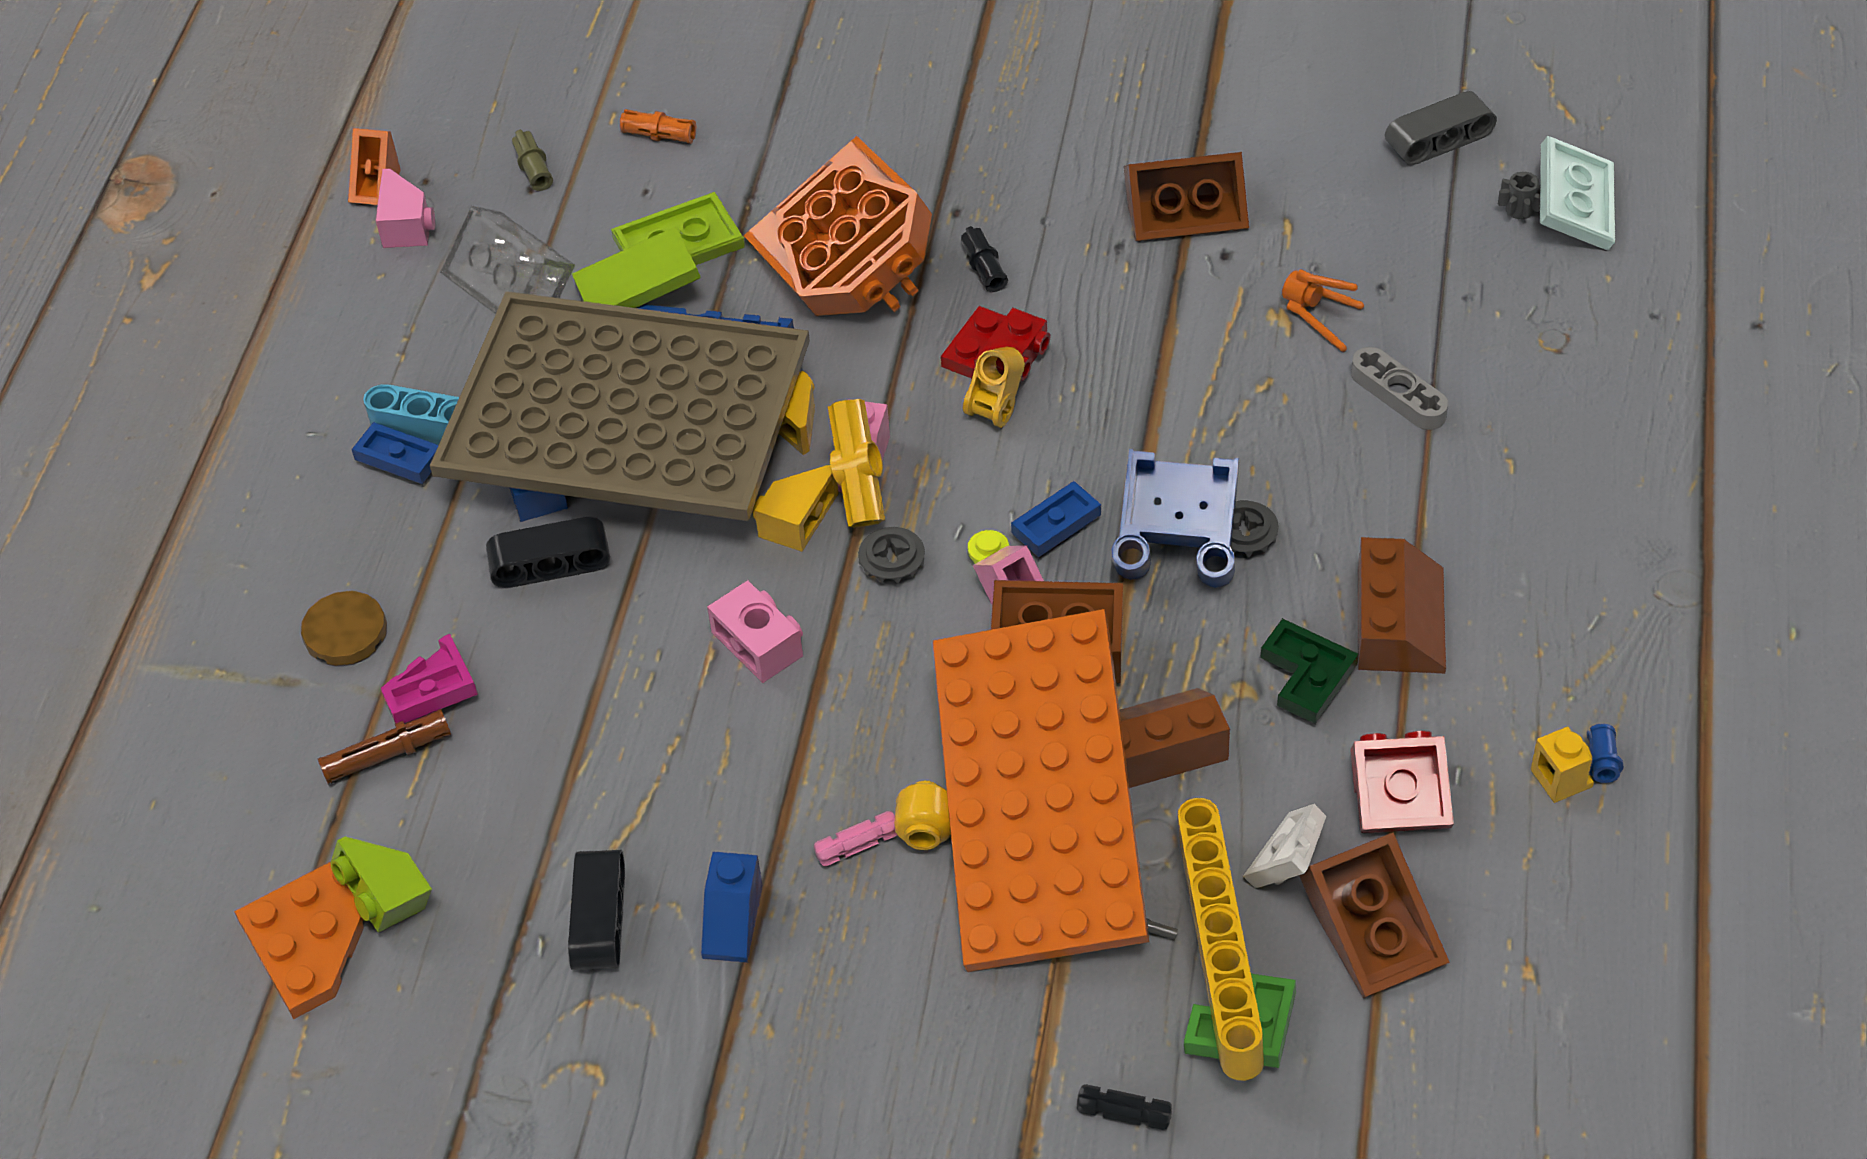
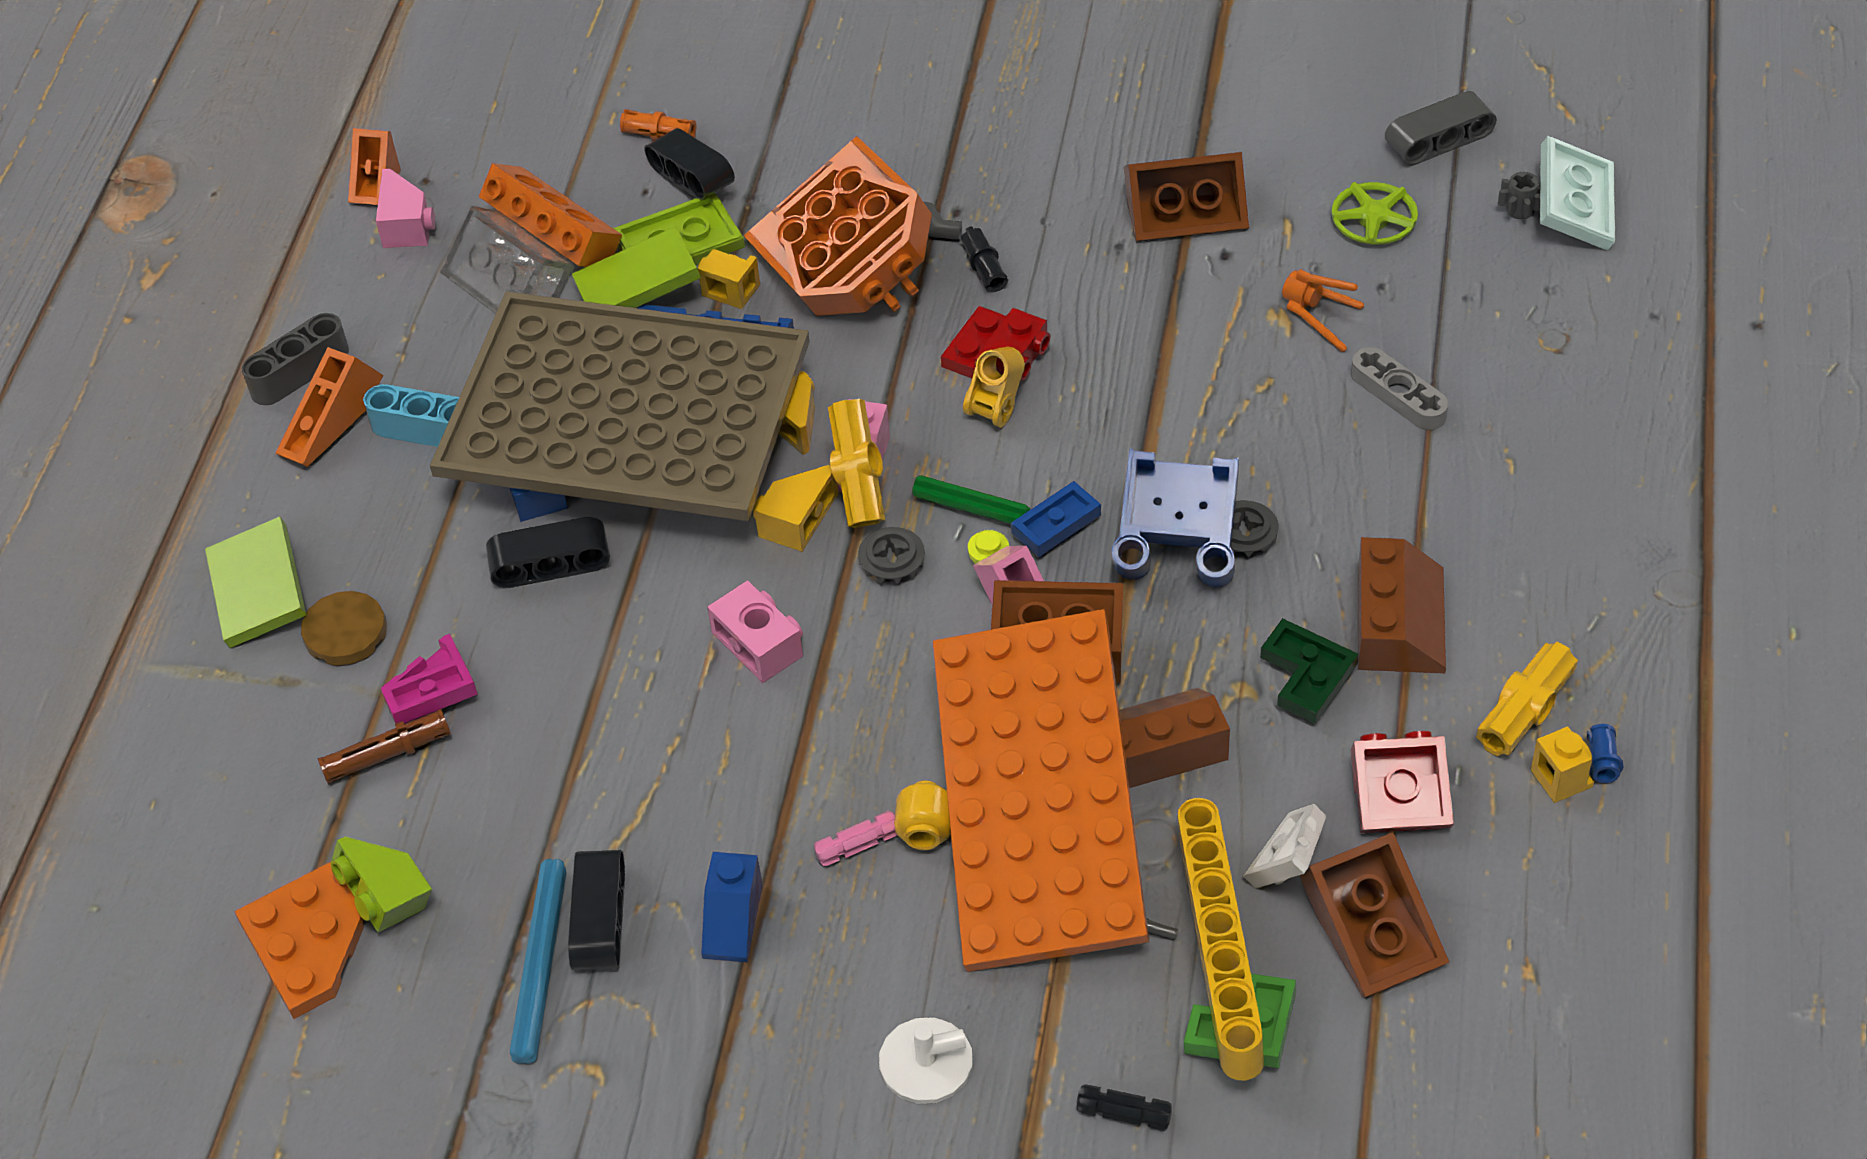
(255, 582): none -> lime tile
(292, 358): none -> dark grey beam
(328, 406): none -> orange slope
(395, 452): blue plate -> none
(532, 160): olive axle -> none
(538, 962): none -> dark azure axle
(549, 215): none -> orange brick
(689, 163): none -> black beam
(728, 278): none -> yellow brick
(925, 1060): none -> white shield
(943, 228): none -> dark grey arm
(968, 499): none -> green axle
(1374, 213): none -> lime wheel
(1527, 698): none -> yellow piece

